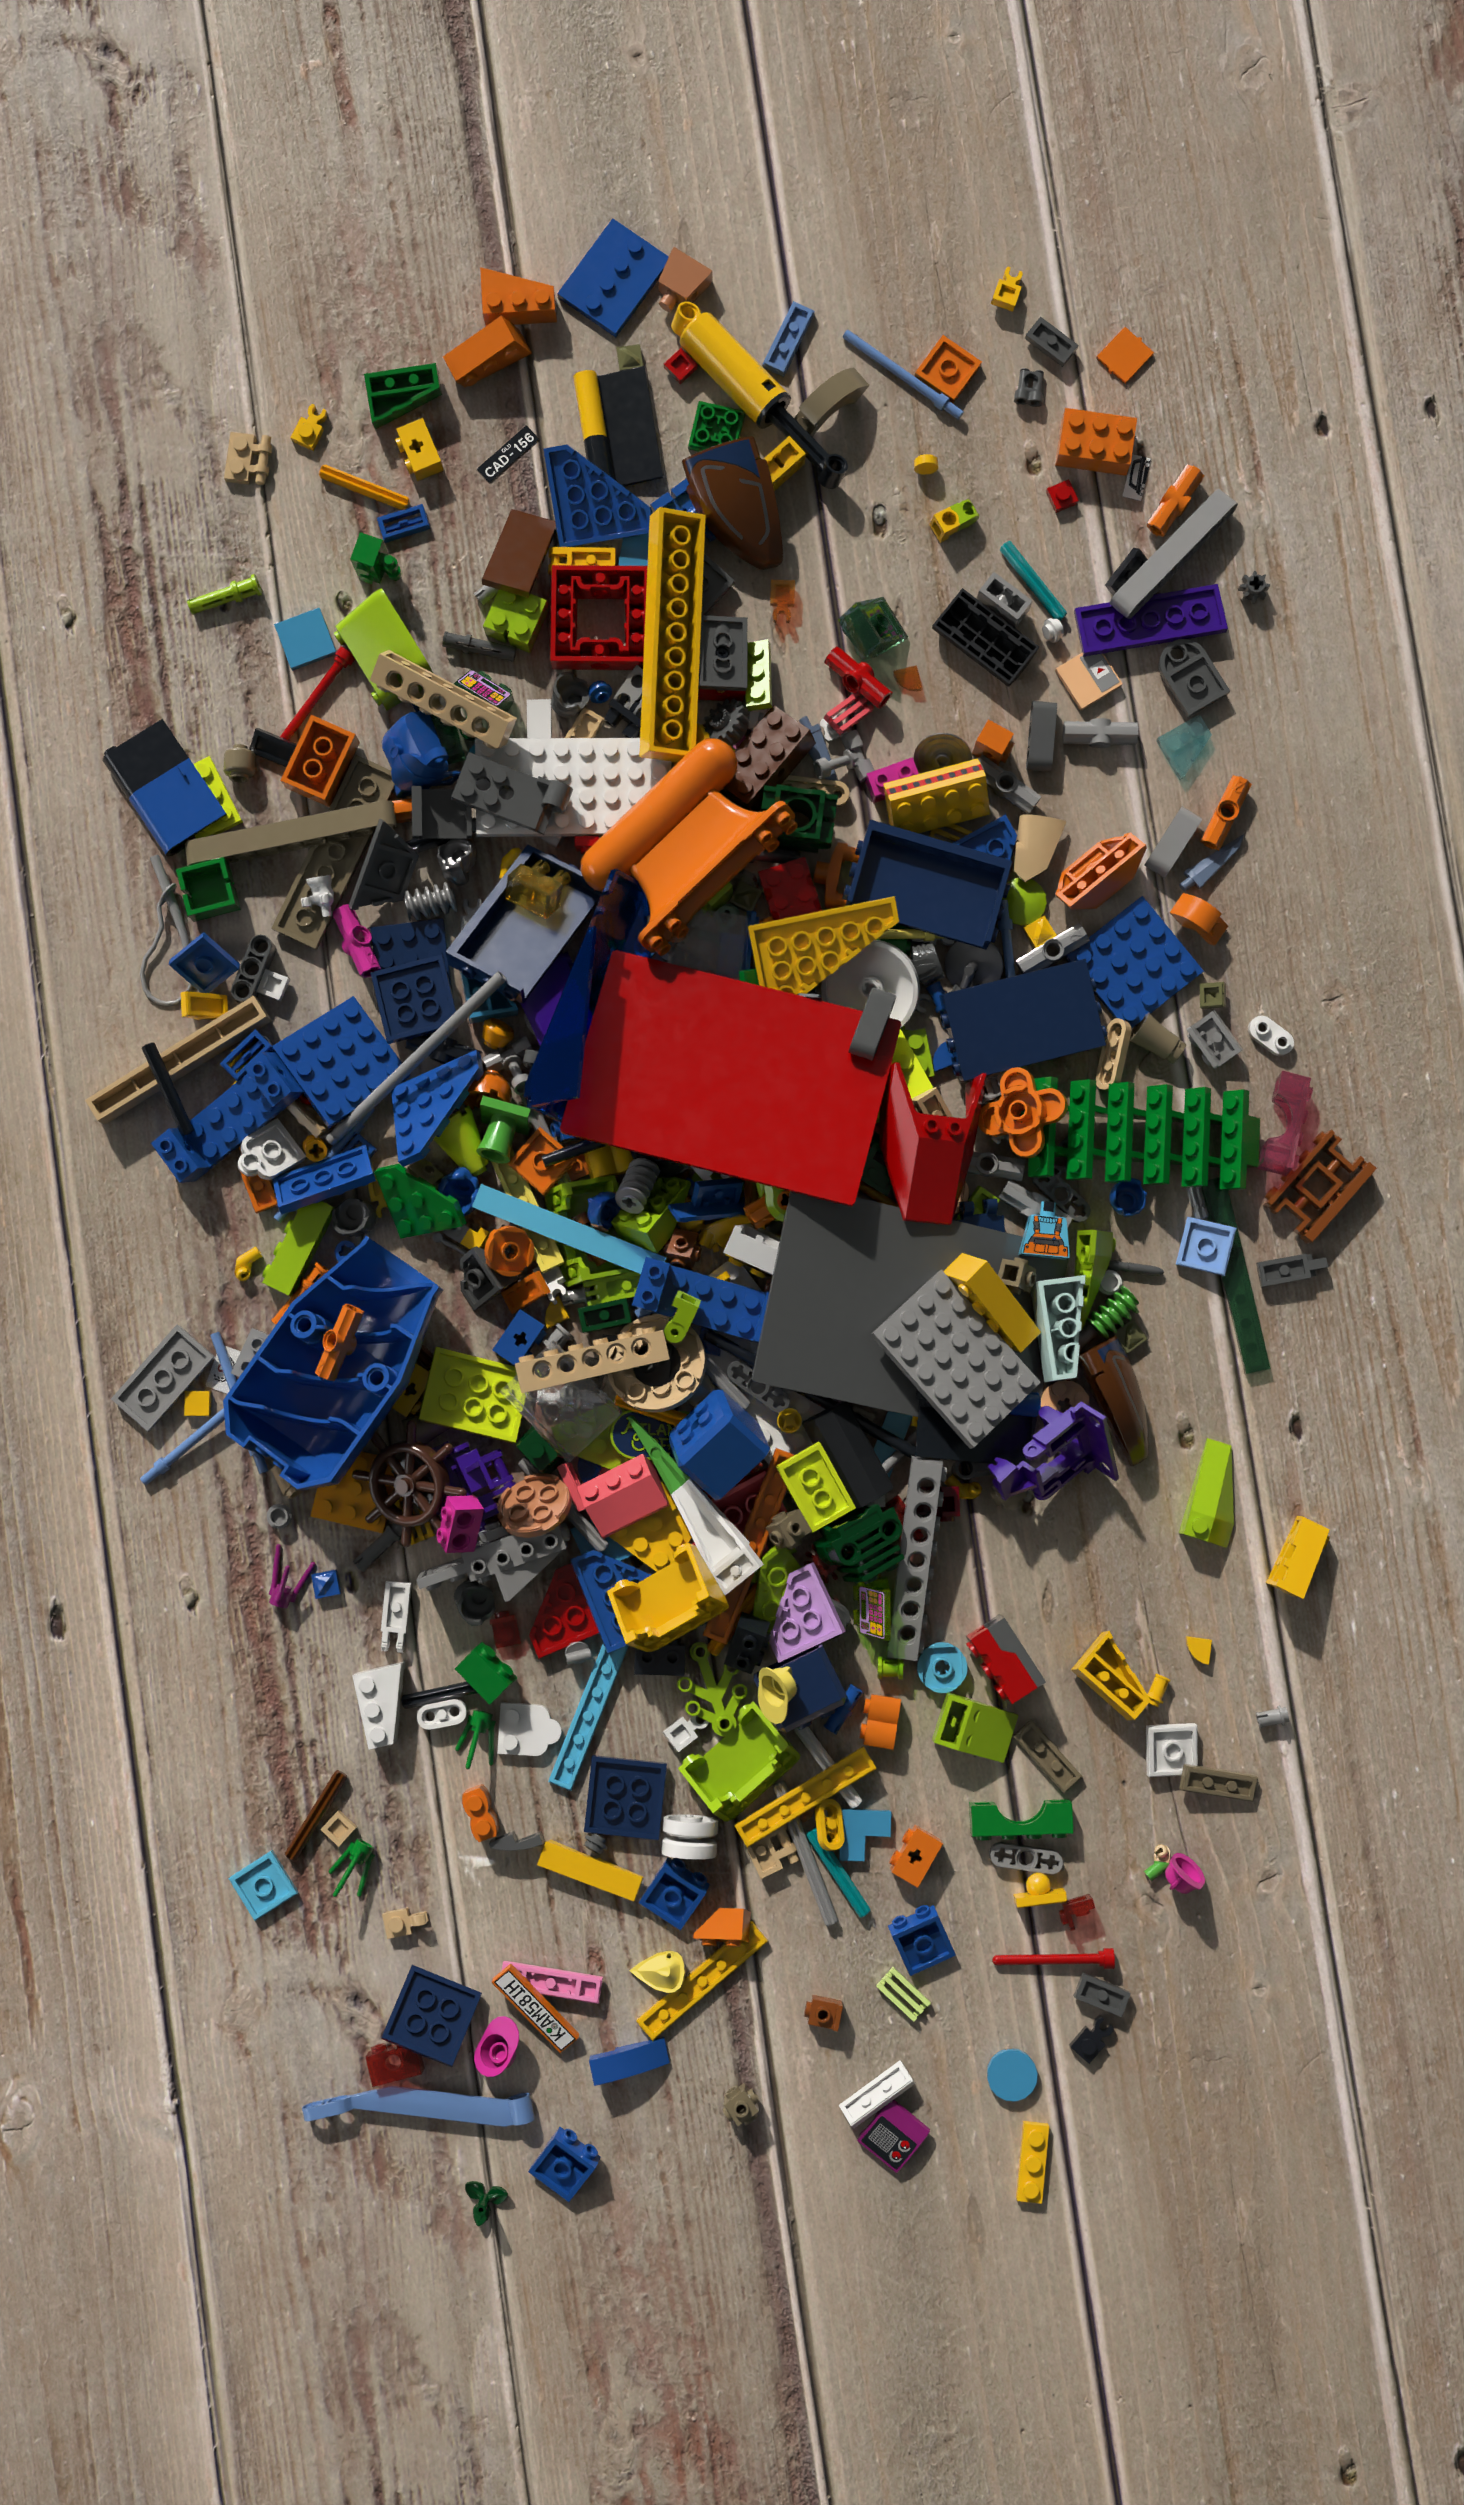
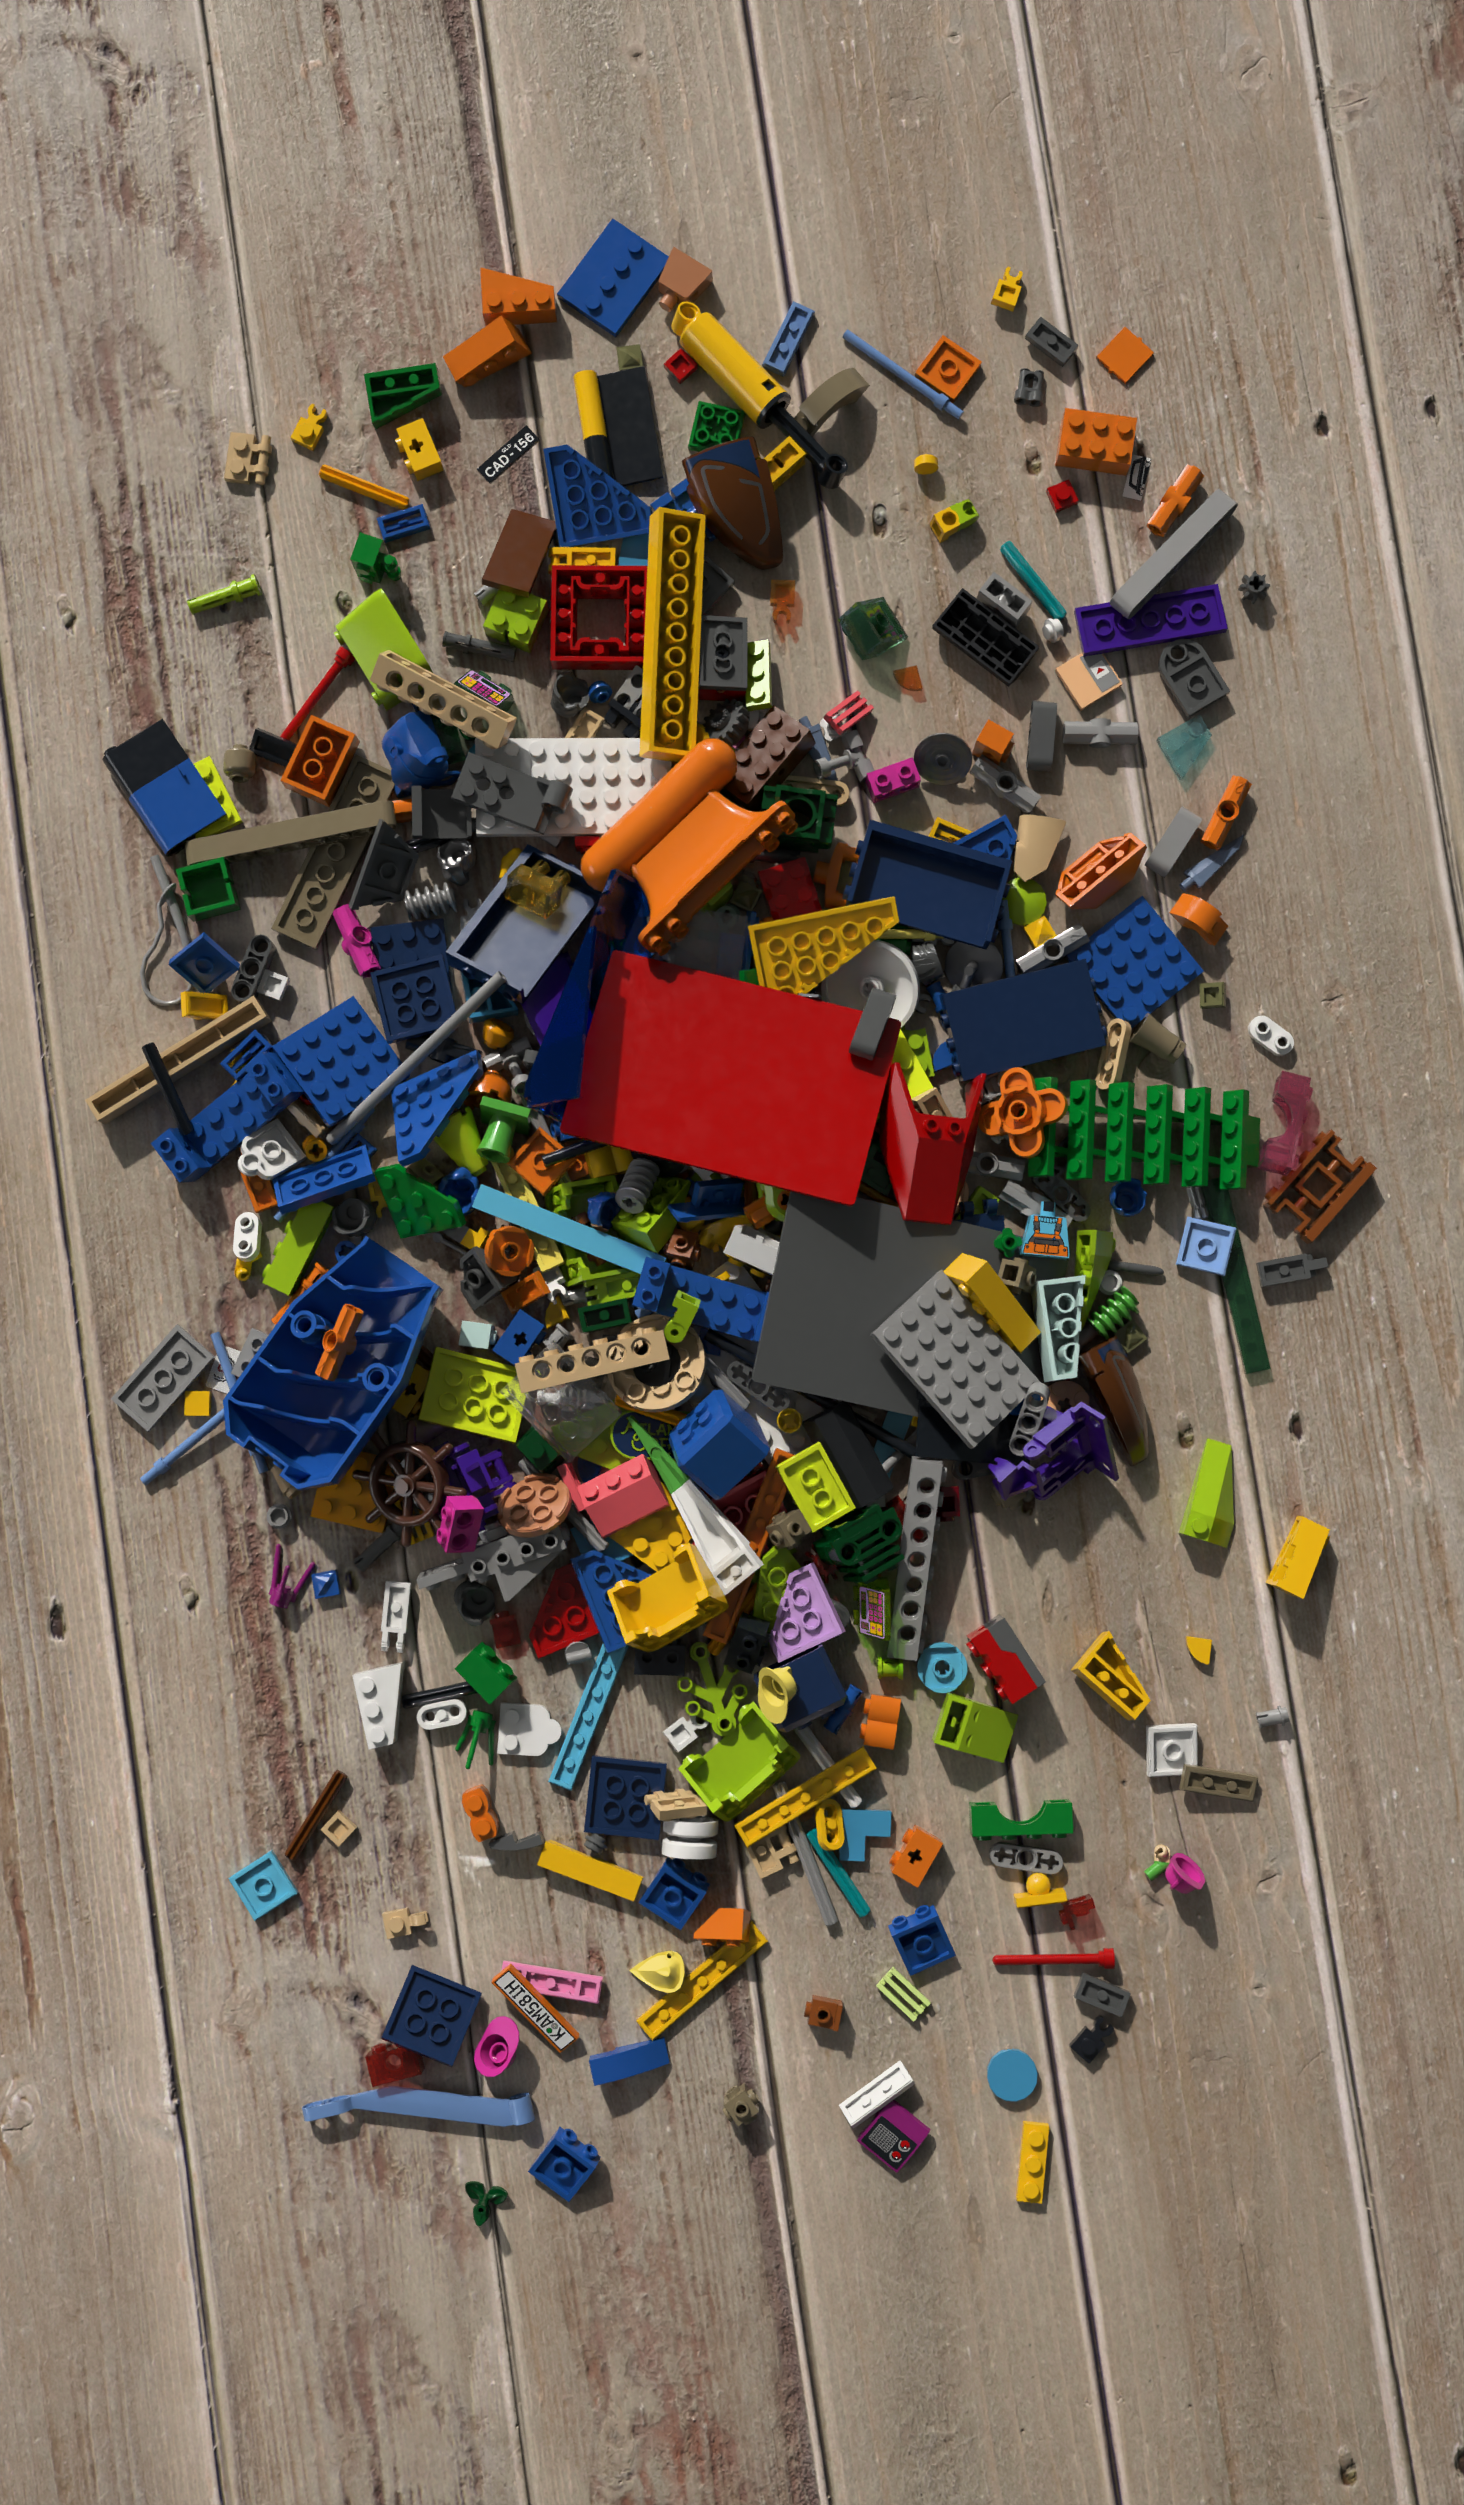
(247, 1235): none -> white plate
(305, 639): dark azure tile -> none
(322, 894): white piece -> none
(360, 1853): green plant -> none
(477, 1335): none -> light aqua brick
(539, 718): white sticker -> none
(676, 1804): none -> tan plate
(858, 677): red piece -> none
(938, 797): yellow brick -> none
(966, 1490): yellow arm -> none
(1000, 1242): none -> green plate
(1029, 1408): none -> light grey beam
(1047, 1756): dark tan tile -> none
(1127, 568): black plate -> none
(1157, 1690): yellow pin -> none
(1214, 1040): light grey bracket -> none

